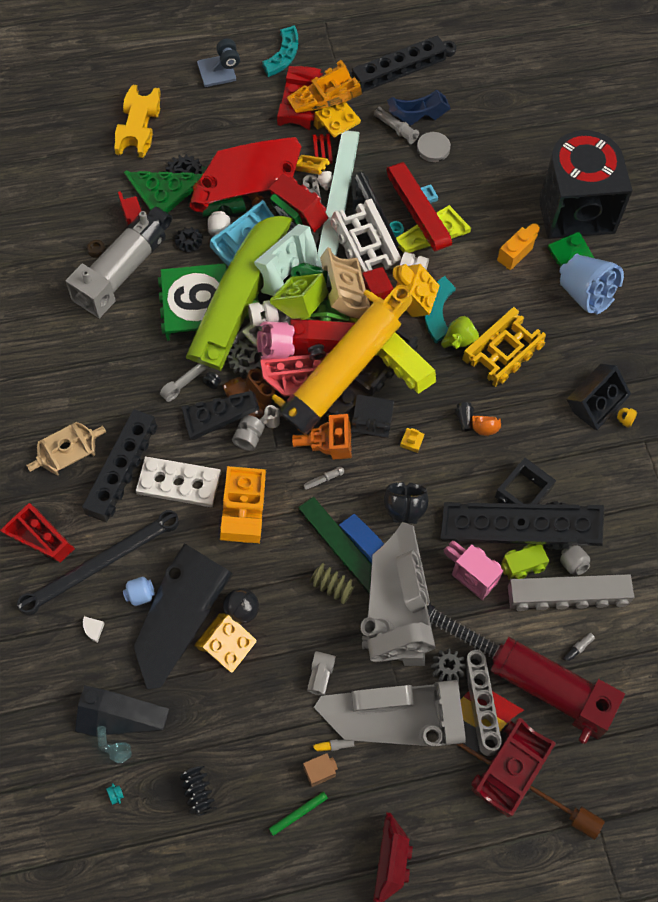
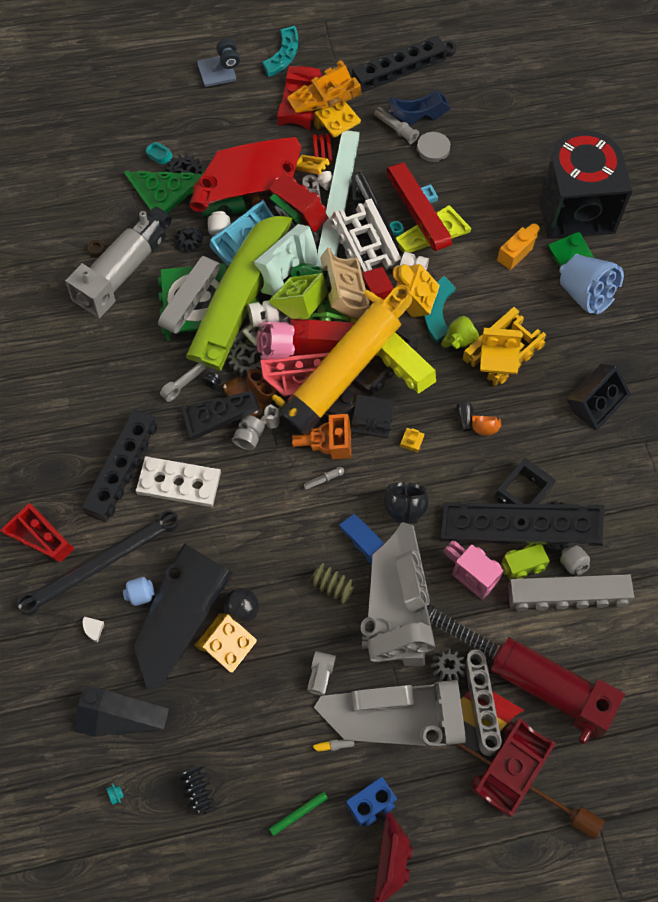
(54, 458): tan plate -> none
(118, 752): clear light blue plate -> none
(129, 207): red panel -> none
(135, 131): yellow piece -> none
(159, 153): none -> teal tile
(189, 294): none -> light grey beam
(243, 505): light orange piece -> none
(316, 352): black bush -> none
(320, 769): medium nougat brick -> none
(338, 542): dark green tile -> none
(368, 798): none -> blue brick
(500, 351): none -> yellow bracket
(579, 647): light grey piece -> none
(630, 417): yellow tile -> none

